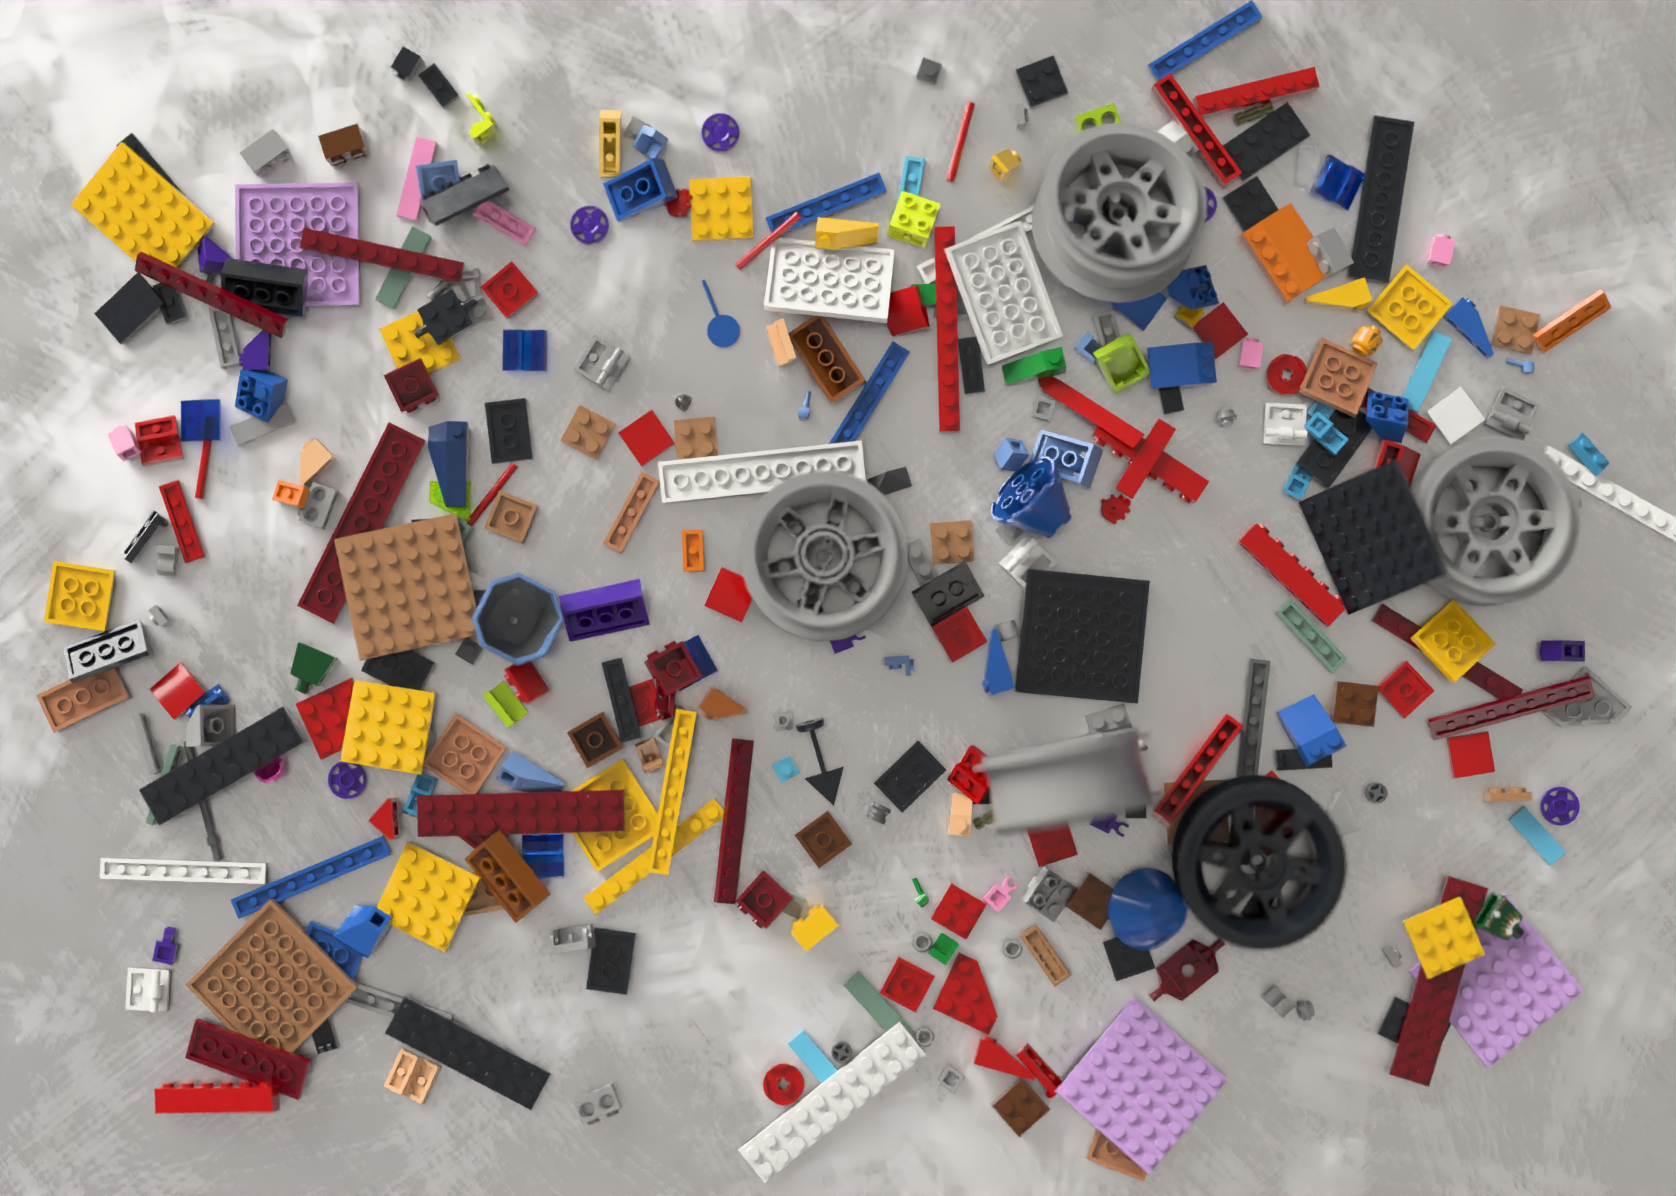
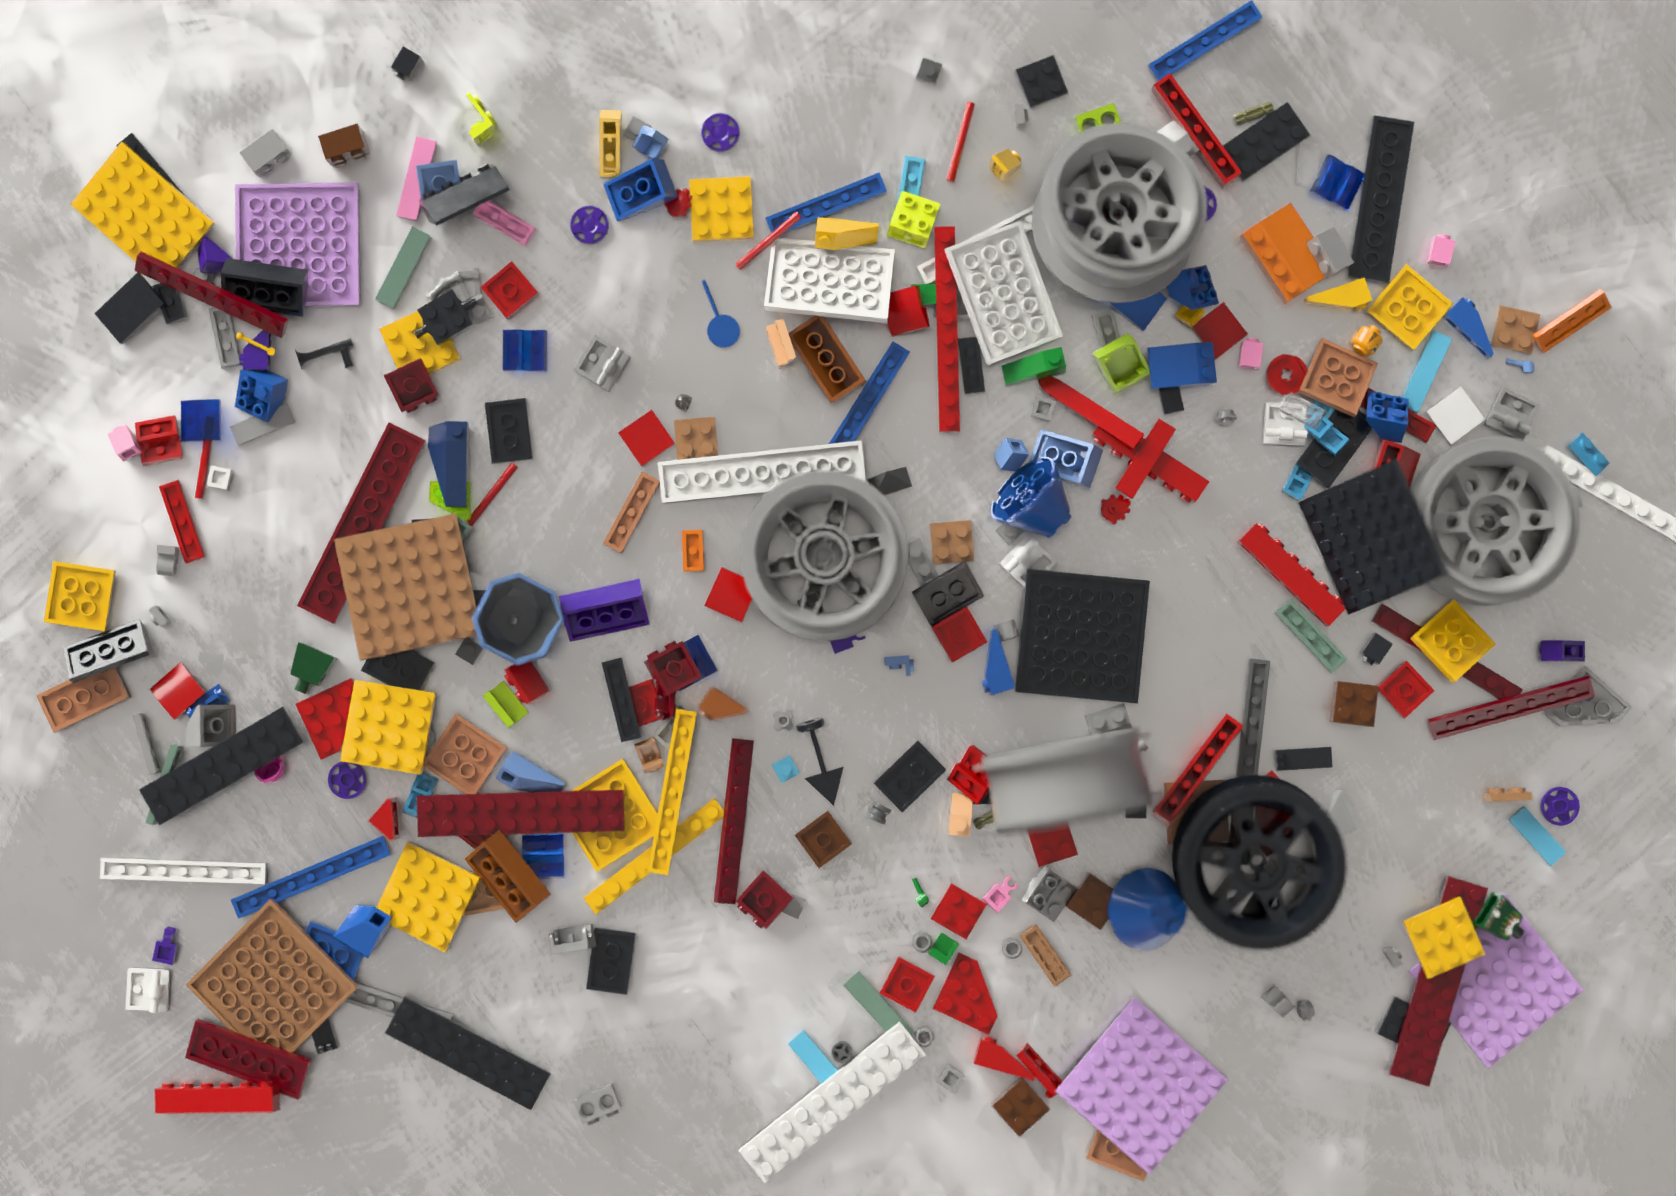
(143, 535): black hinge -> none
(212, 839): dark grey bar -> none
(219, 477): none -> white plate
(271, 351): none -> yellow hinge
(290, 494): orange plate -> none
(313, 460): light nougat slope -> none
(323, 507): light grey brick -> none
(342, 347): none -> black piece
(382, 255): dark red plate -> none
(412, 1076): light nougat slope -> none
(438, 85): black plate -> none
(510, 516): medium nougat plate -> none
(588, 432): medium nougat plate -> none
(595, 739): reddish brown brick -> none
(774, 1076): red plate -> none
(803, 413): medium blue hand -> none
(814, 927): yellow brick -> none
(1087, 346): medium blue panel -> none
(1107, 823): dark purple plate -> none
(1126, 960): black tile -> none
(1170, 972): dark red plate -> none
(1250, 204): black plate -> none
(1256, 93): red brick -> none
(1302, 410): none -> clear tile
(1311, 730): slope -> none
(1375, 649): none -> black brick
(1379, 793): dark grey wheel -> none
(1470, 754): red tile -> none

